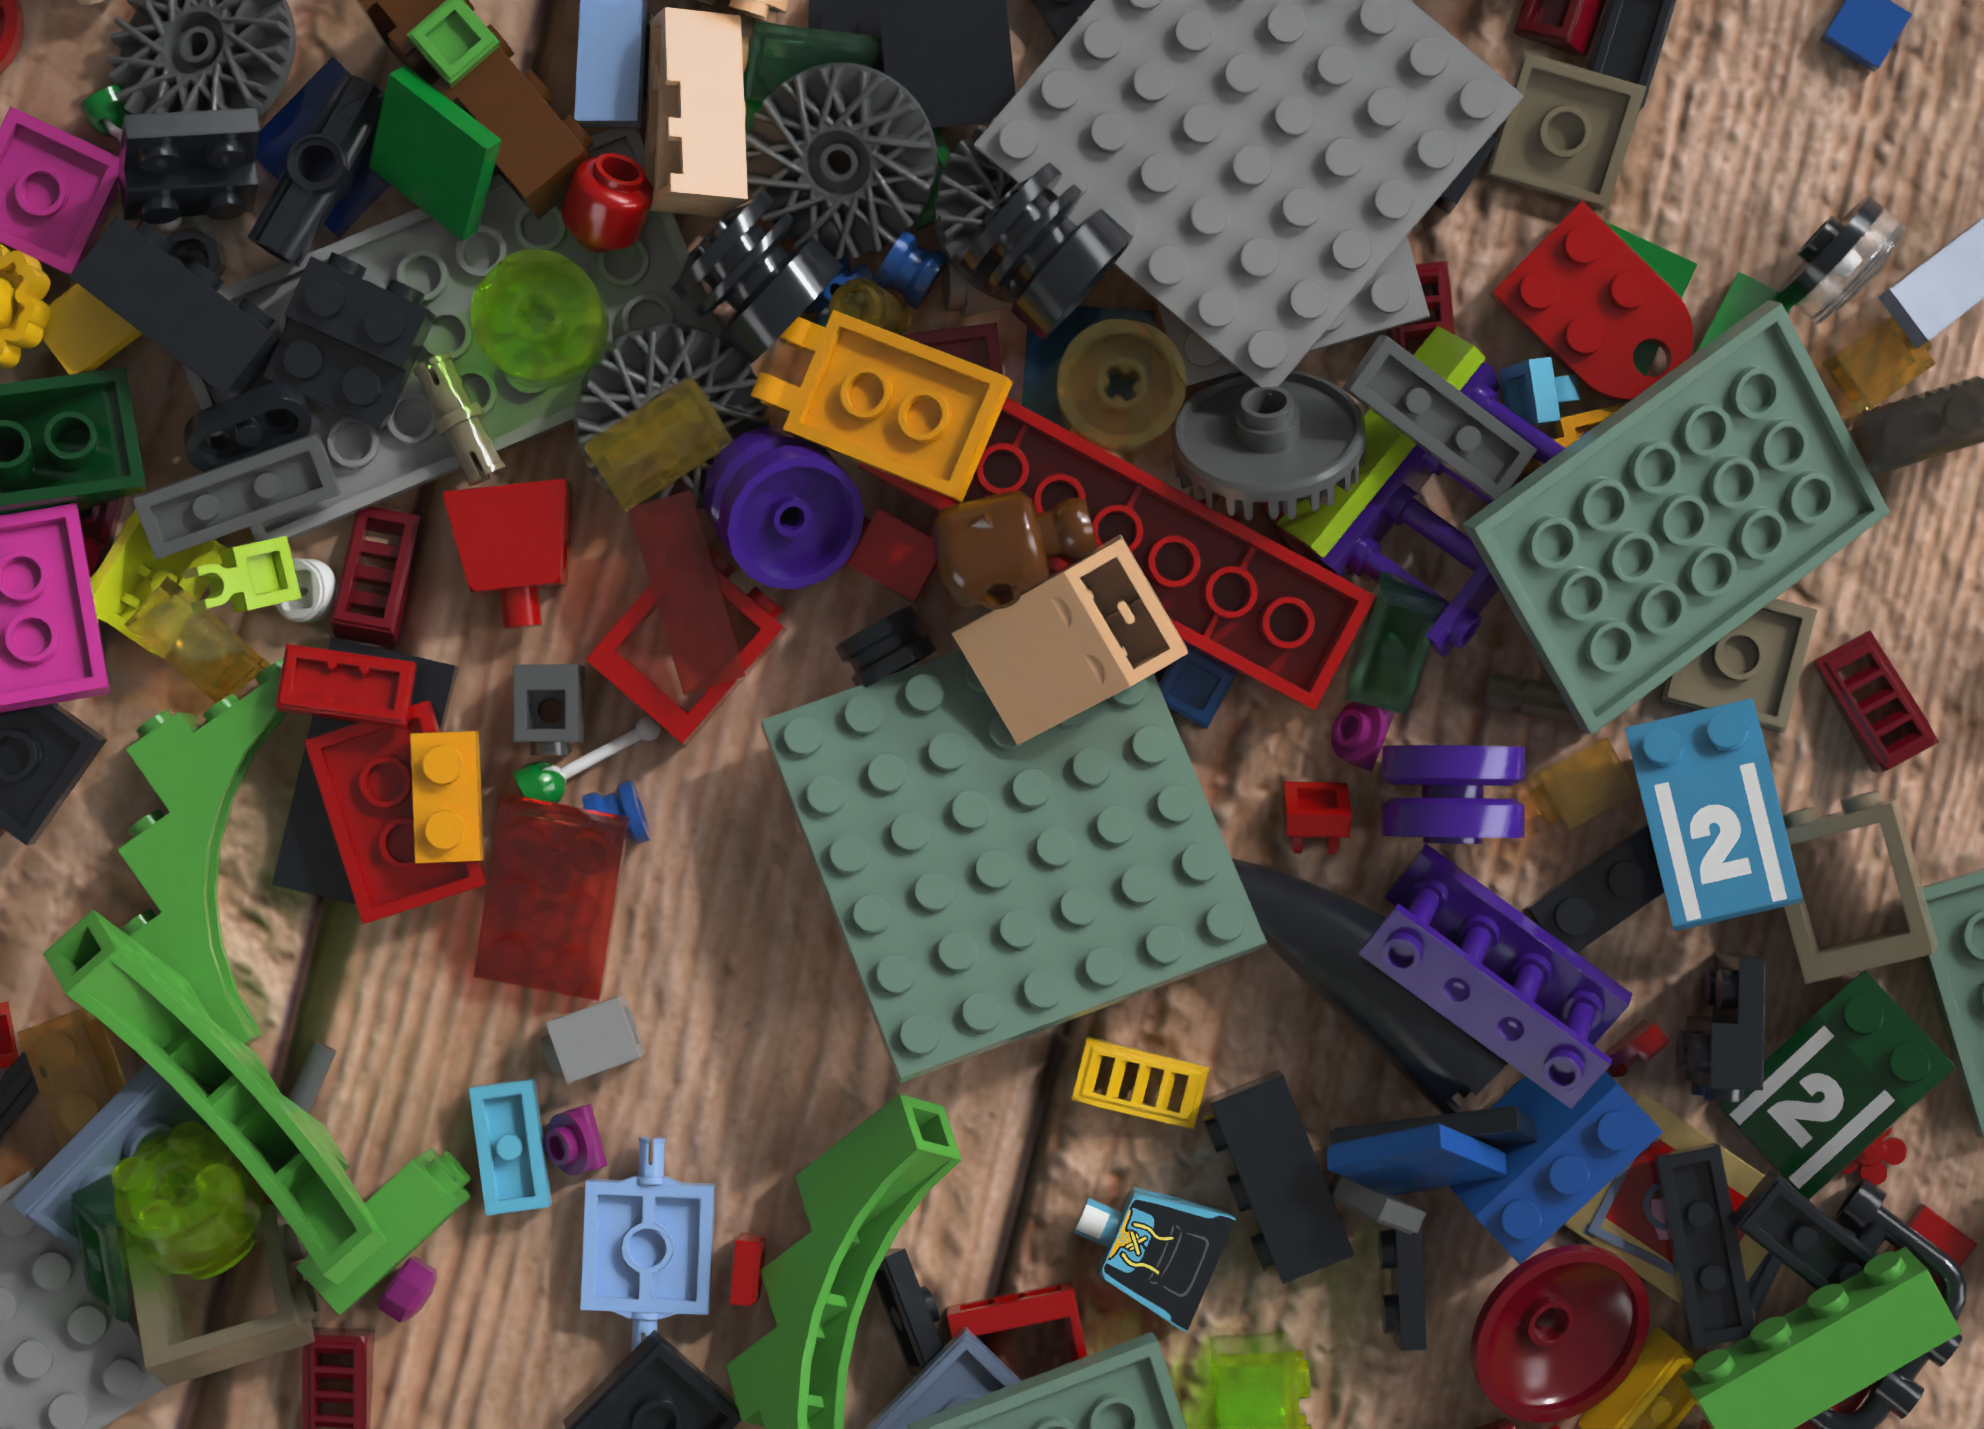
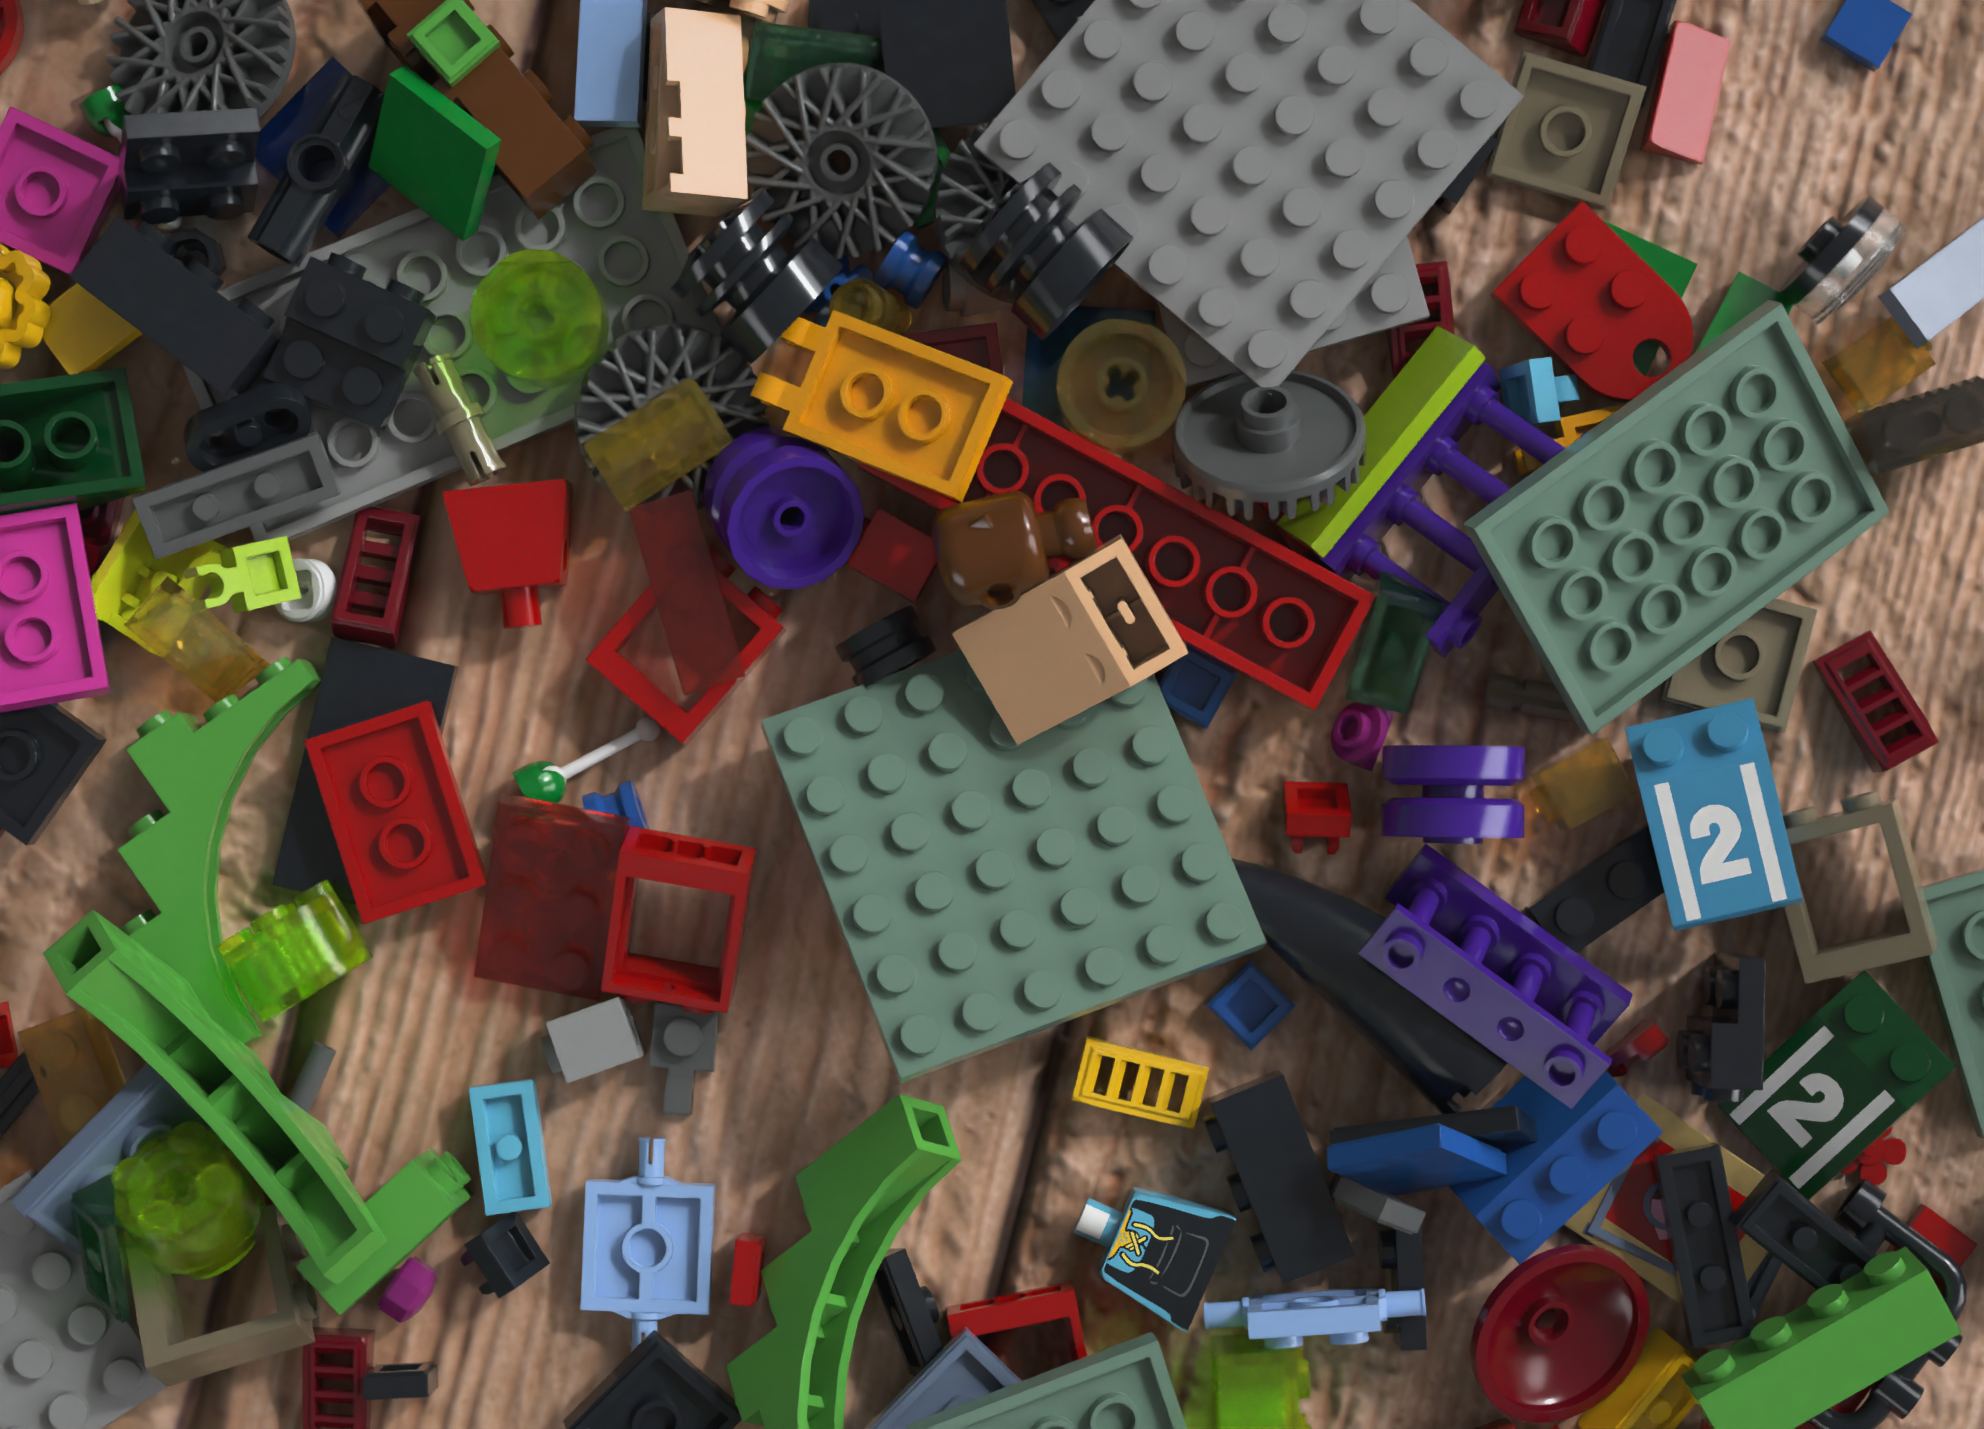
(294, 951): none -> clear neon green brick
(346, 686): red plate -> none
(400, 1381): none -> black tile
(447, 797): light orange plate -> none
(505, 1255): none -> black tile
(535, 685): dark grey brick -> none
(575, 1141): magenta plate -> none
(607, 202): red head -> none
(683, 1045): none -> dark grey plate
(685, 863): none -> red window
(1250, 1004): none -> blue tile
(1289, 1316): none -> light blue plate
(1439, 418): dark grey plate -> none
(1685, 93): none -> slope

